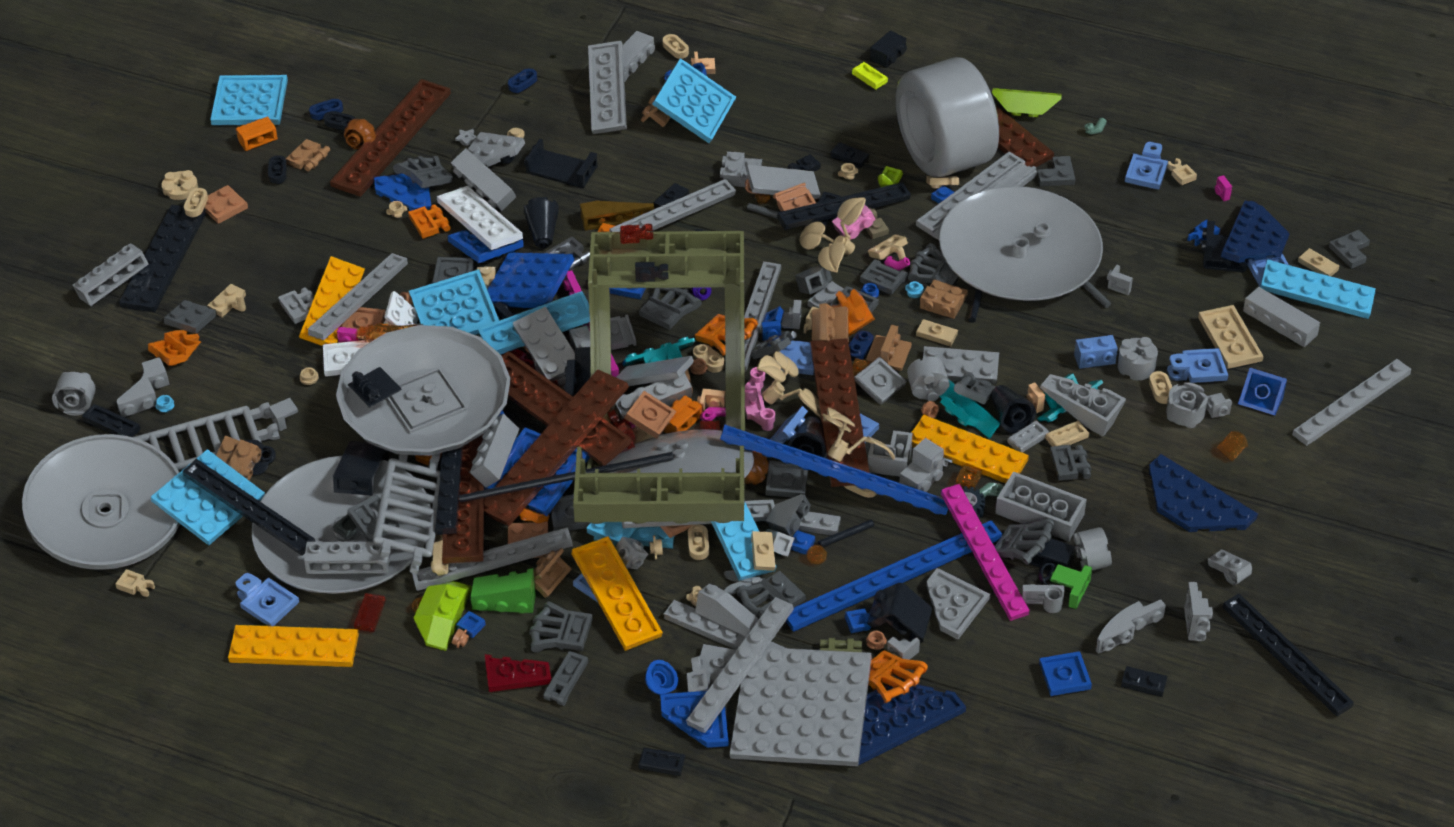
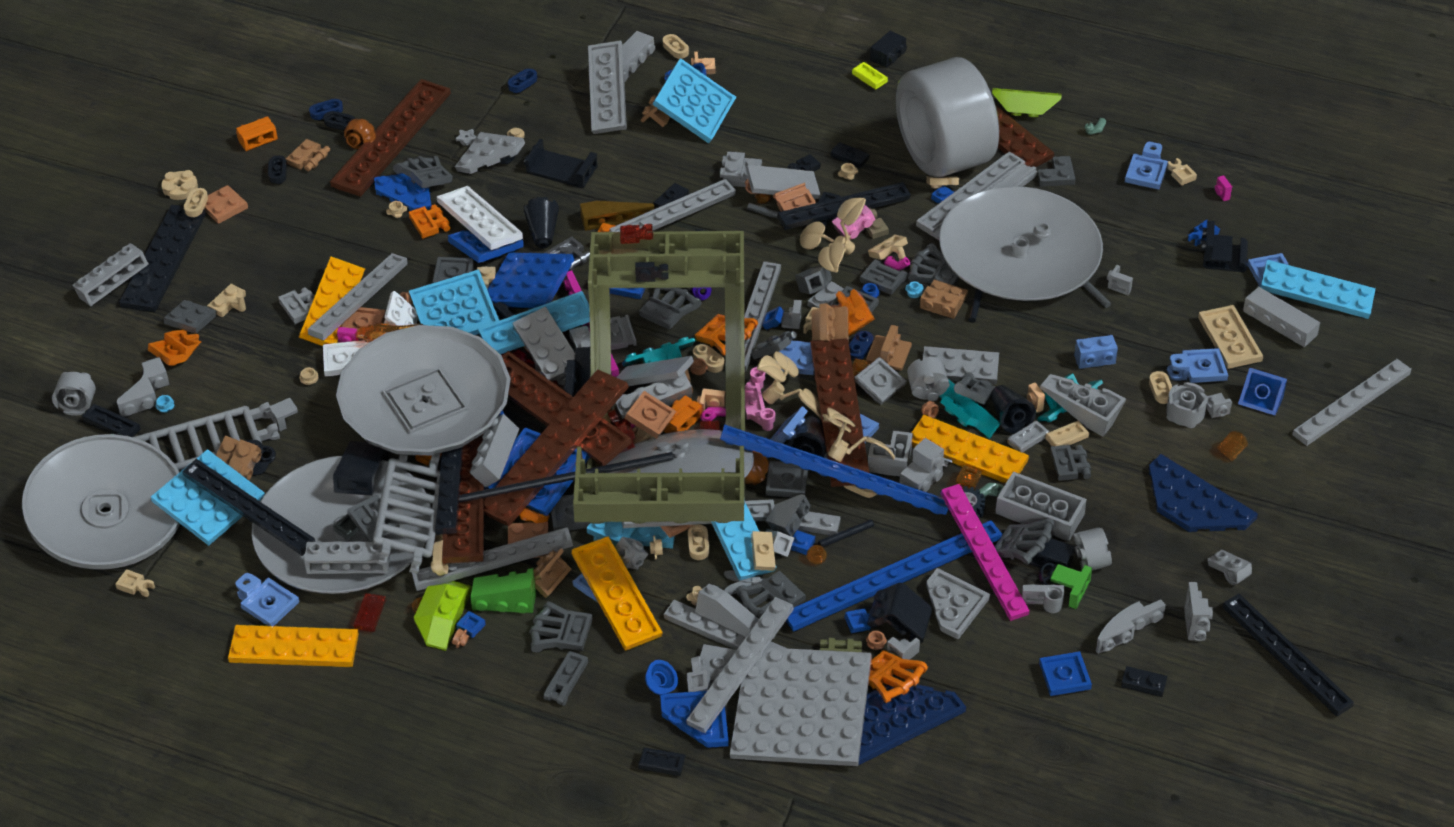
(248, 98): medium azure plate -> none
(373, 386): black hinge -> none
(483, 179): light grey brick -> none
(513, 674): dark red wing -> none
(770, 329): blue plate -> none
(889, 176): lime plate -> none
(936, 332): tan plate -> none
(1137, 358): light grey brick -> none
(1255, 235): dark blue plate -> none
(1318, 263): tan plate -> none
(1349, 248): dark grey plate -> none

